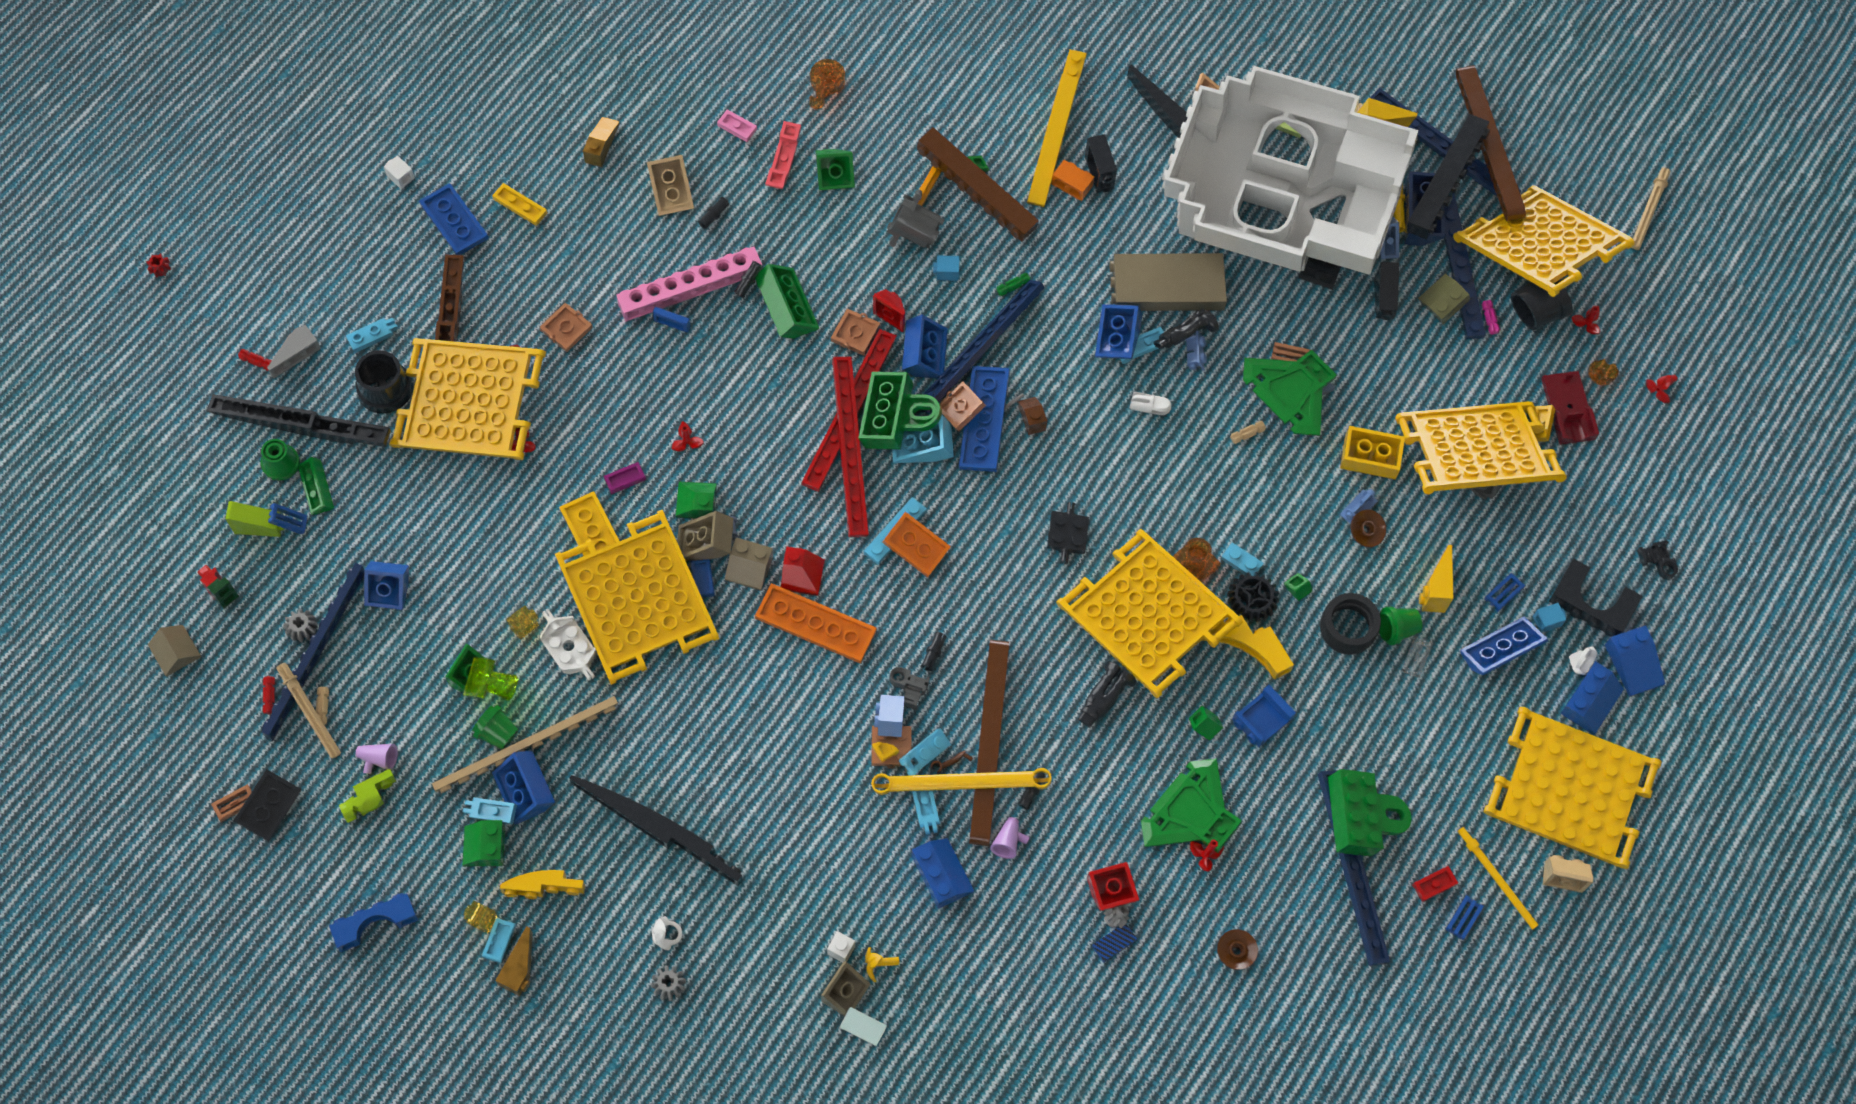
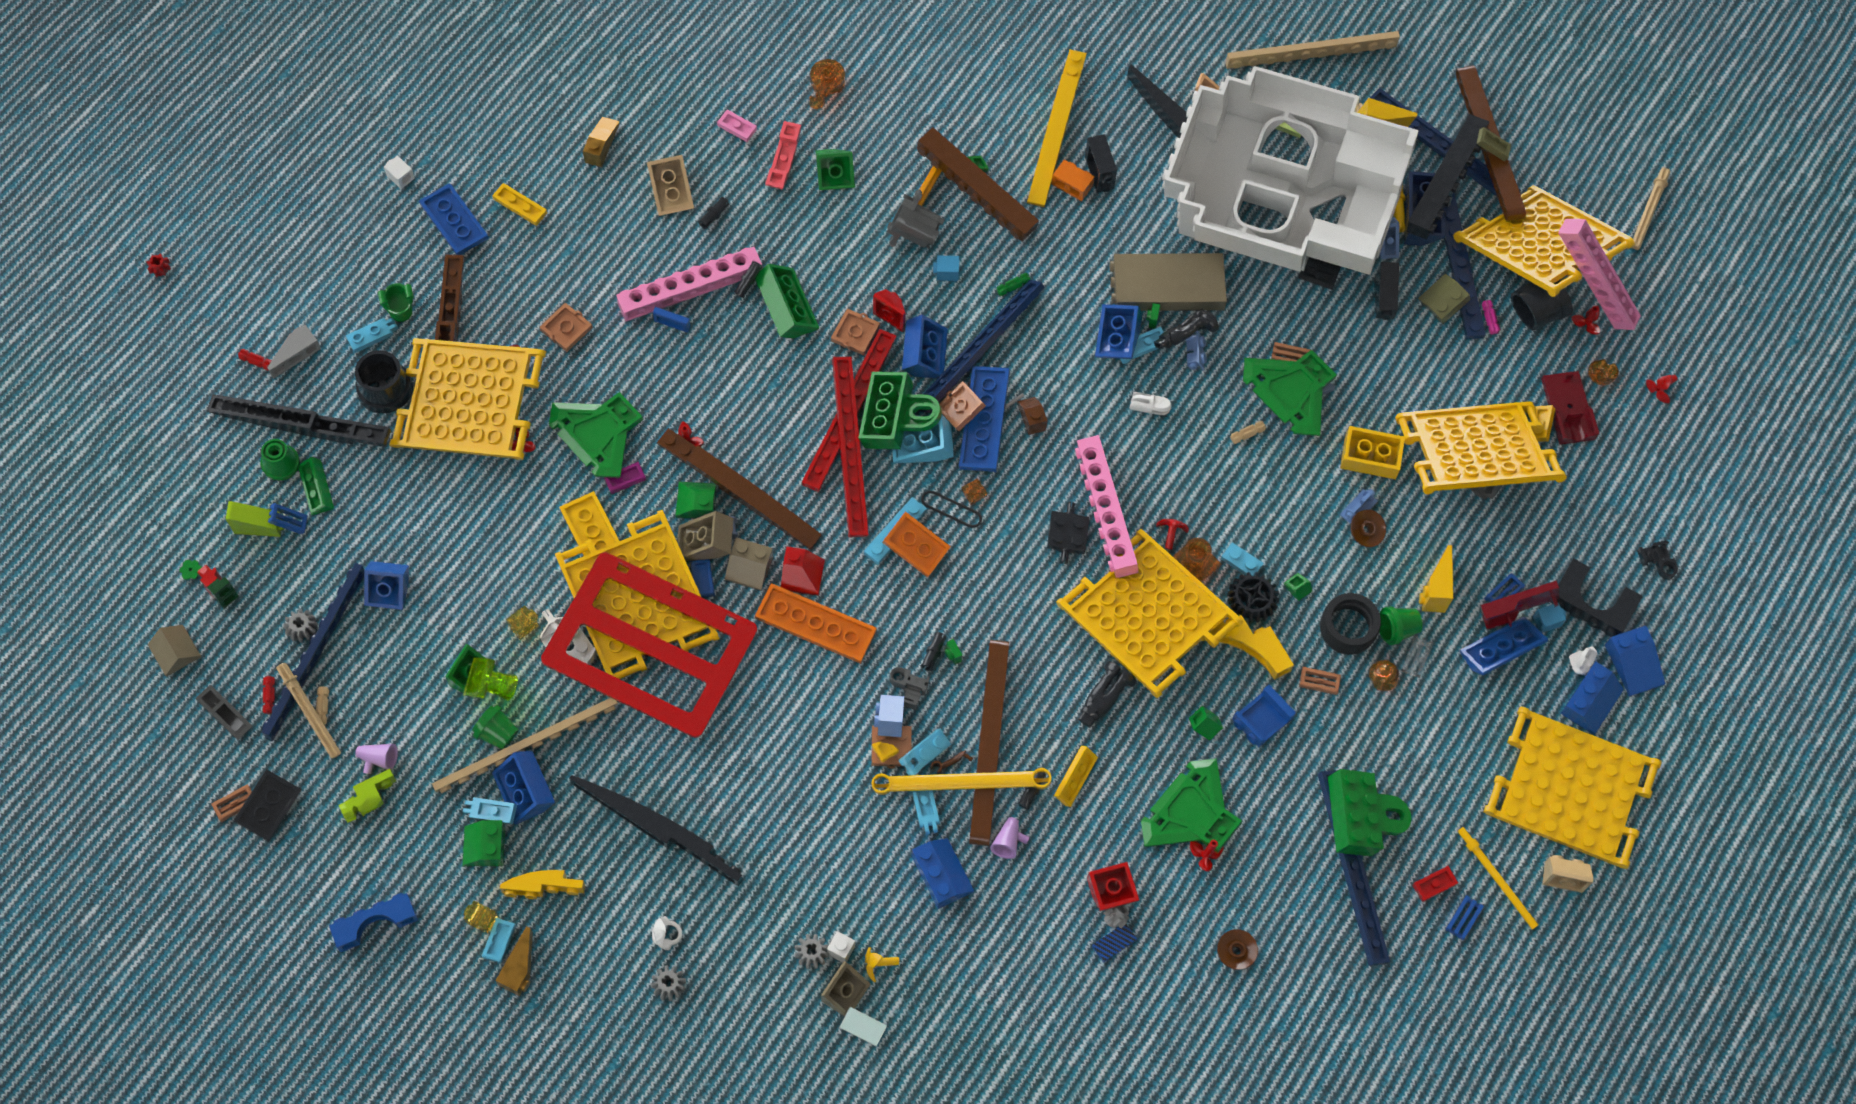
(189, 565): none -> green plant
(223, 712): none -> dark grey slope
(397, 301): none -> green piece
(596, 431): none -> green plate
(714, 675): none -> red door
(739, 488): none -> reddish brown slope
(820, 950): none -> light grey gear
(947, 515): none -> black piece
(953, 652): none -> green plate
(974, 491): none -> clear orange plate
(1076, 776): none -> yellow plate
(1093, 448): none -> bright pink brick
(1152, 315): none -> green plate
(1173, 524): none -> red plant
(1312, 49): none -> tan plate
(1317, 687): none -> nougat tile
(1384, 675): none -> clear orange hair
(1493, 144): none -> olive plate
(1507, 609): none -> dark red piece
(1599, 274): none -> bright pink brick

